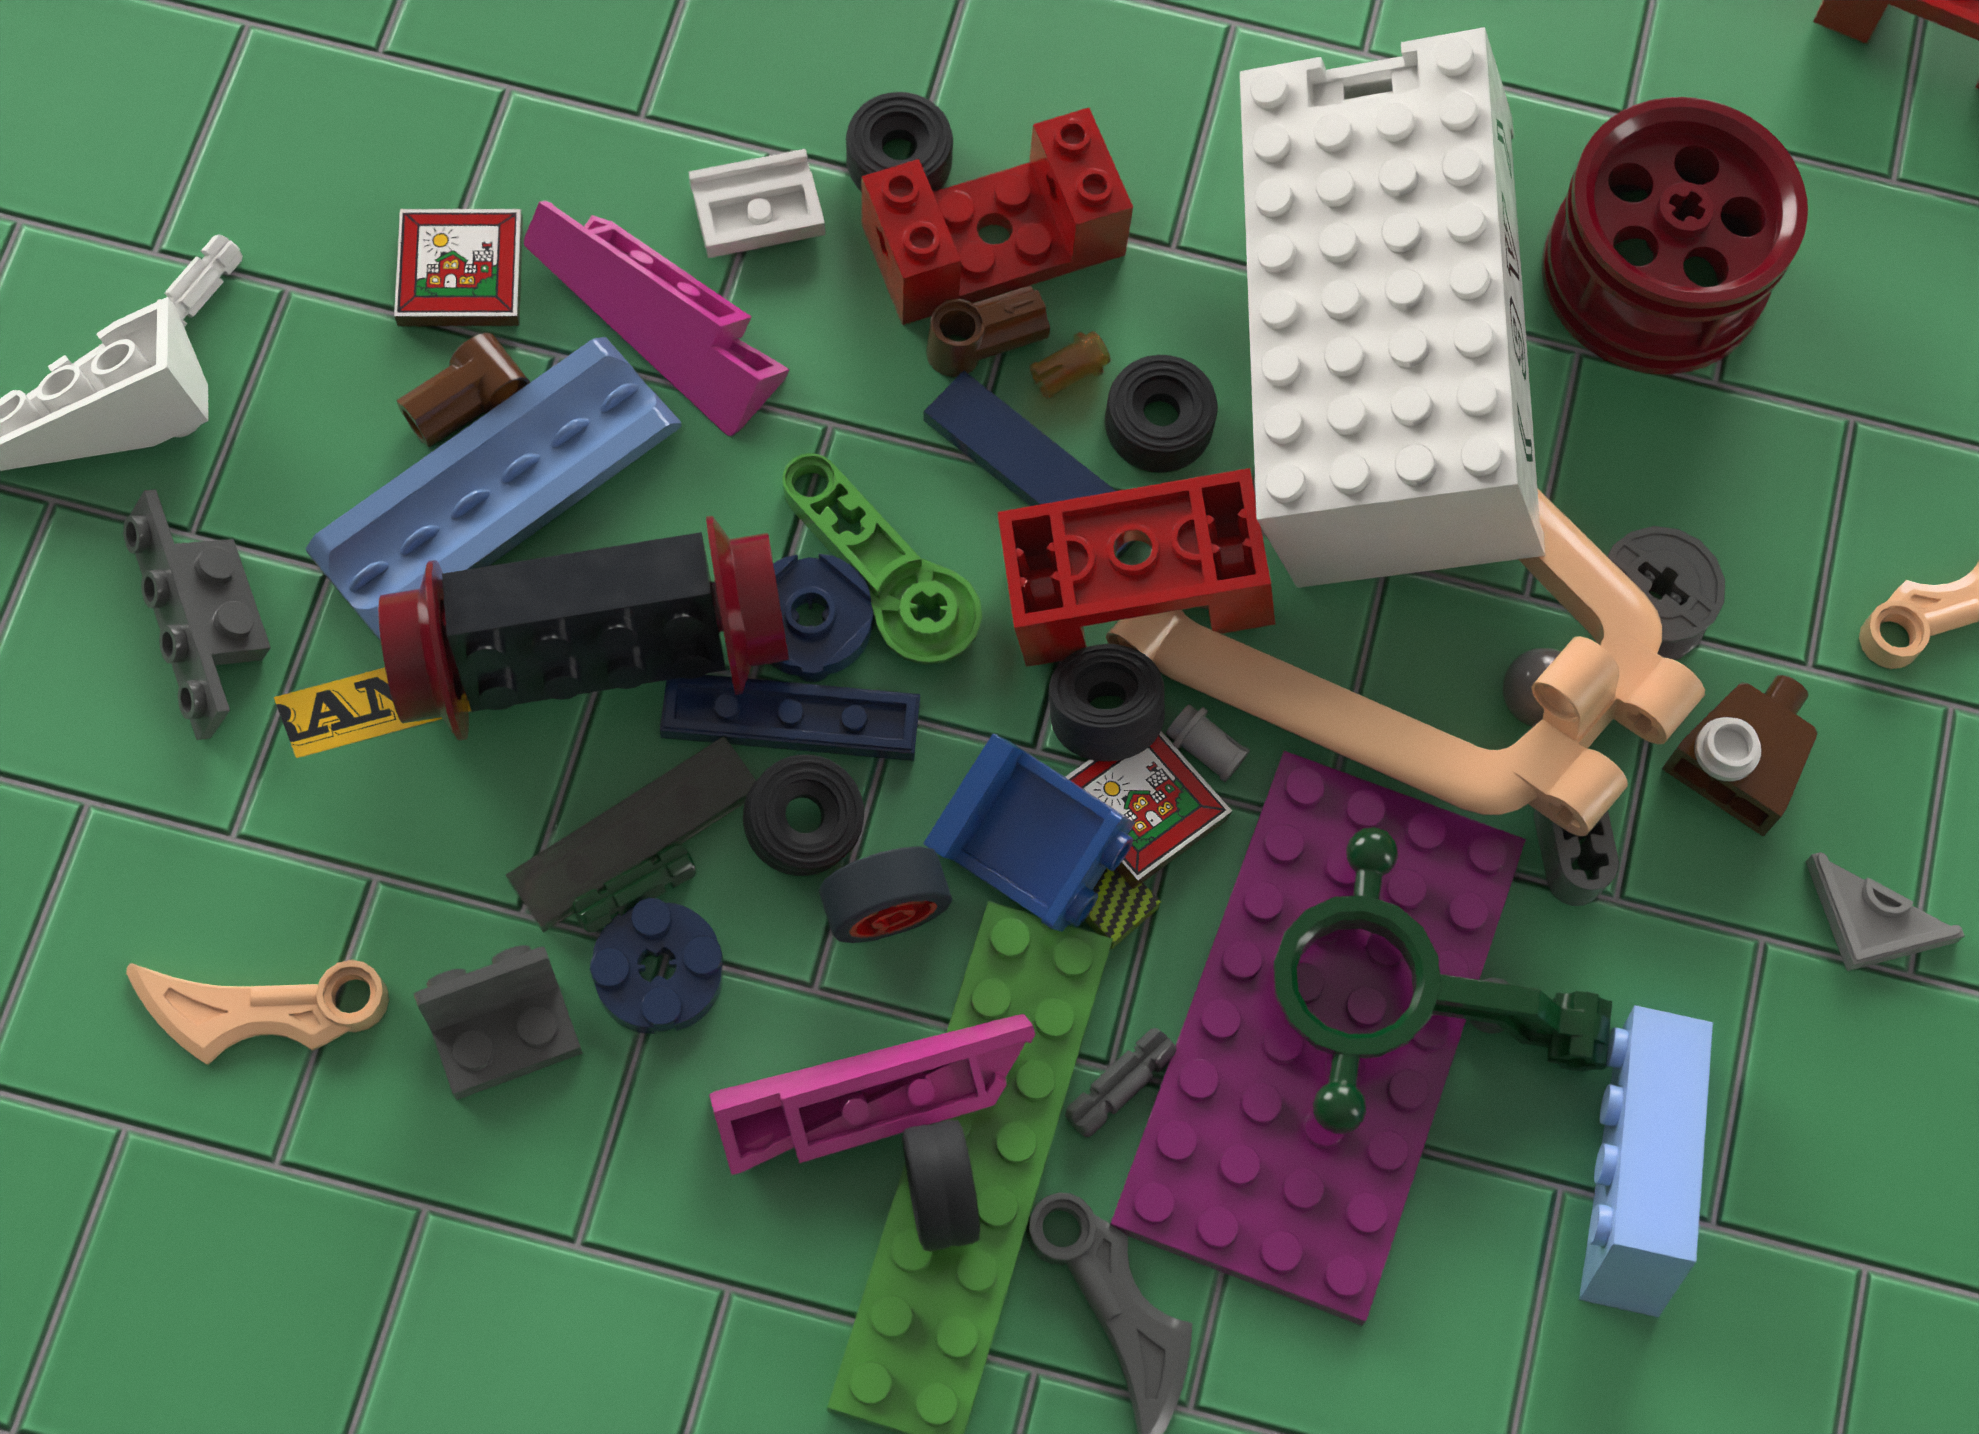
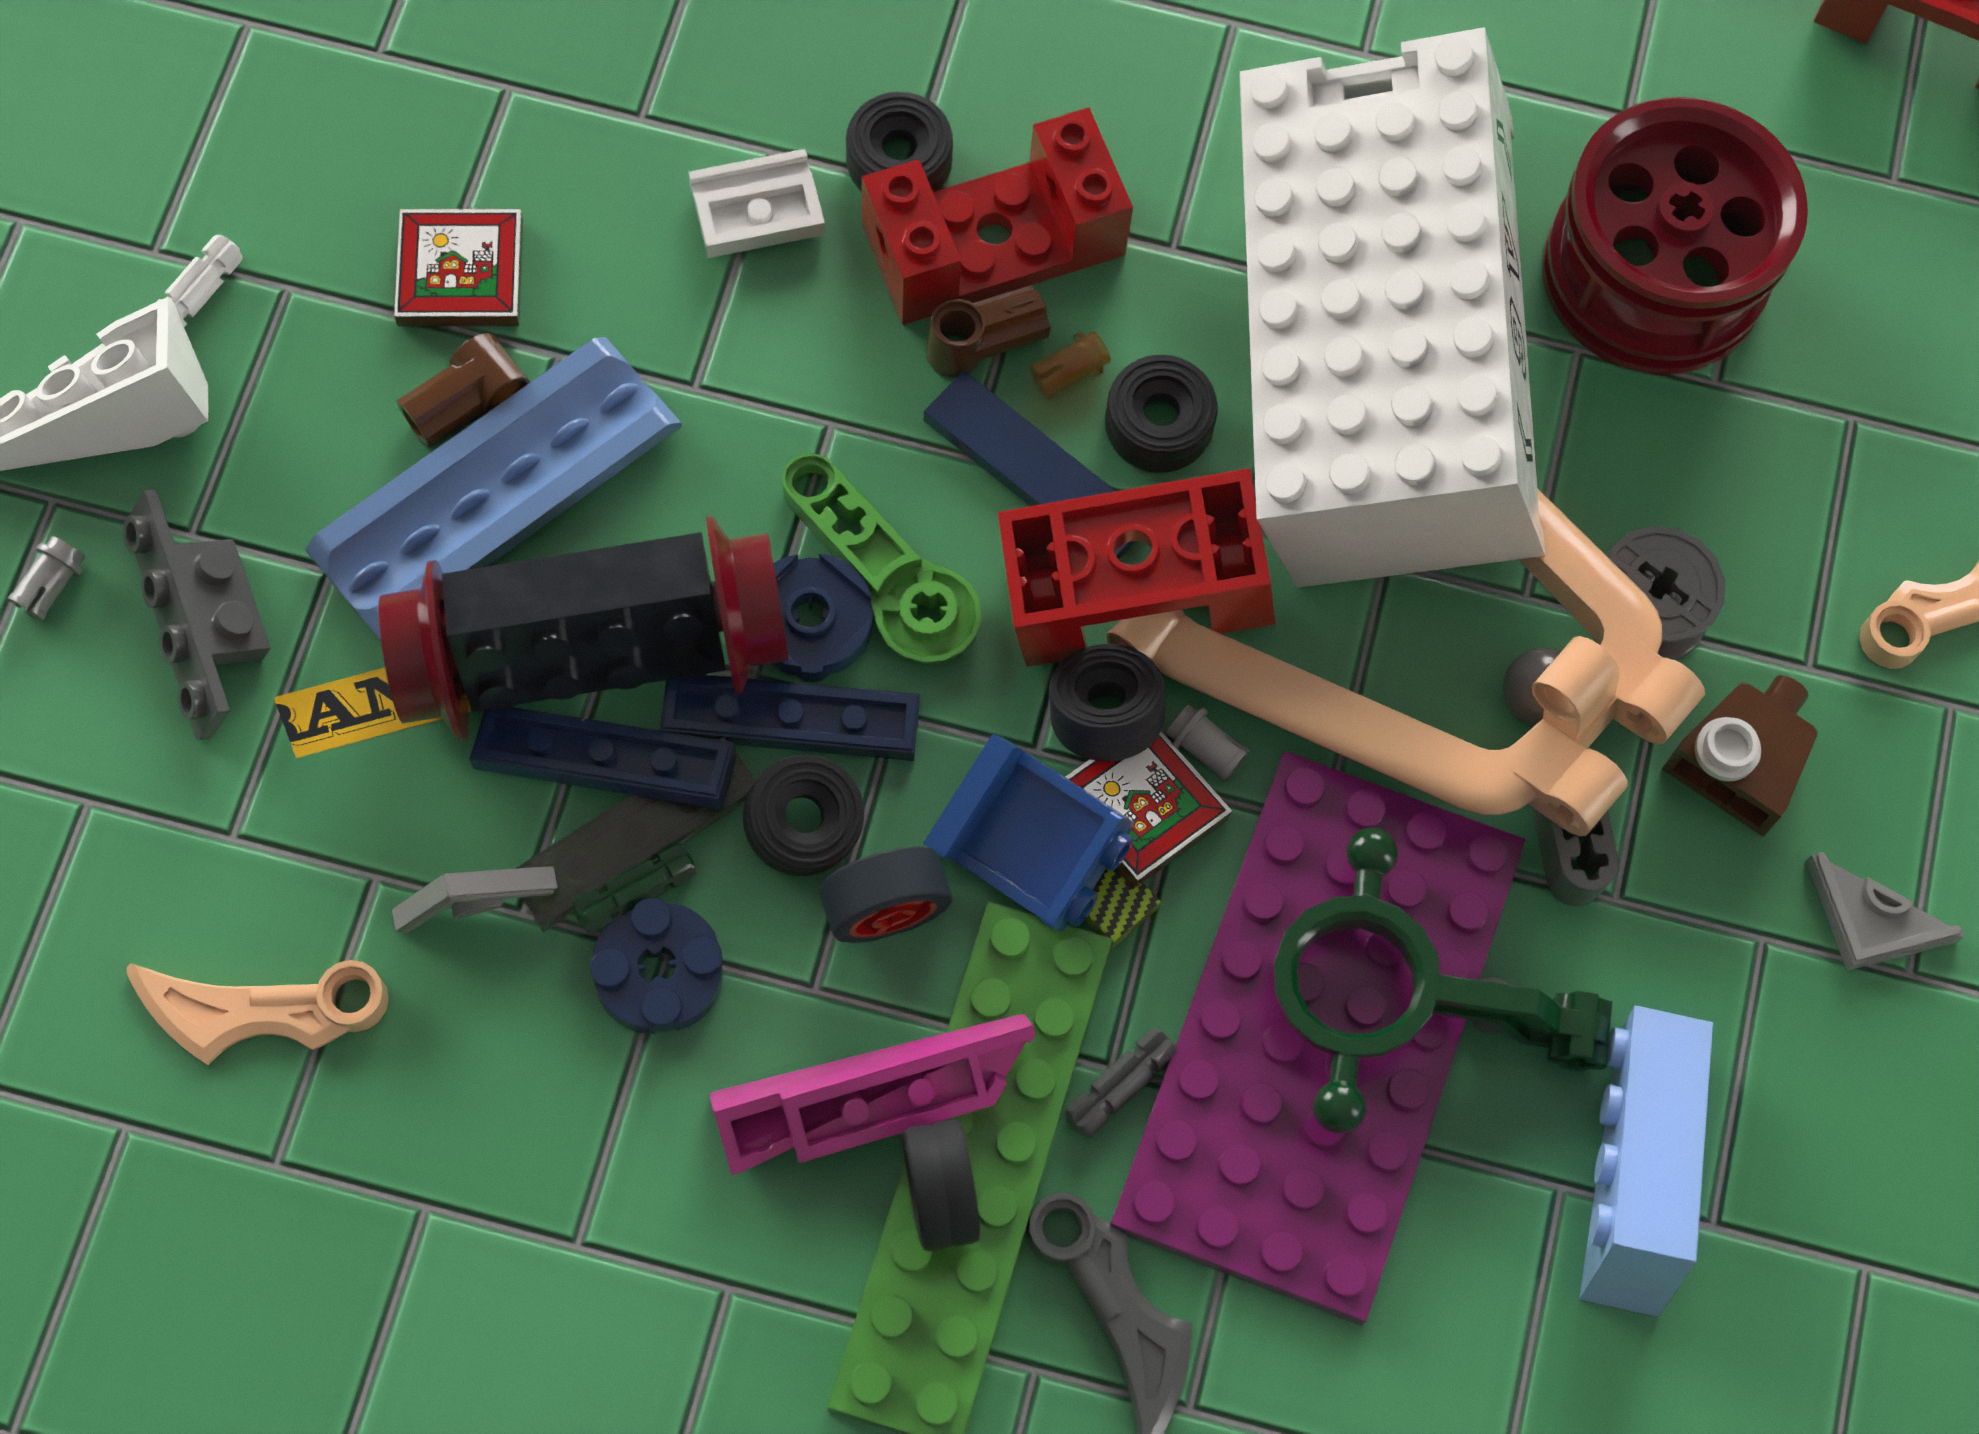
(48, 576): none -> light grey pin
(472, 894): none -> light grey tile
(498, 1020): dark grey bracket -> none
(604, 756): none -> dark blue tile
(661, 313): dark pink wedge -> none

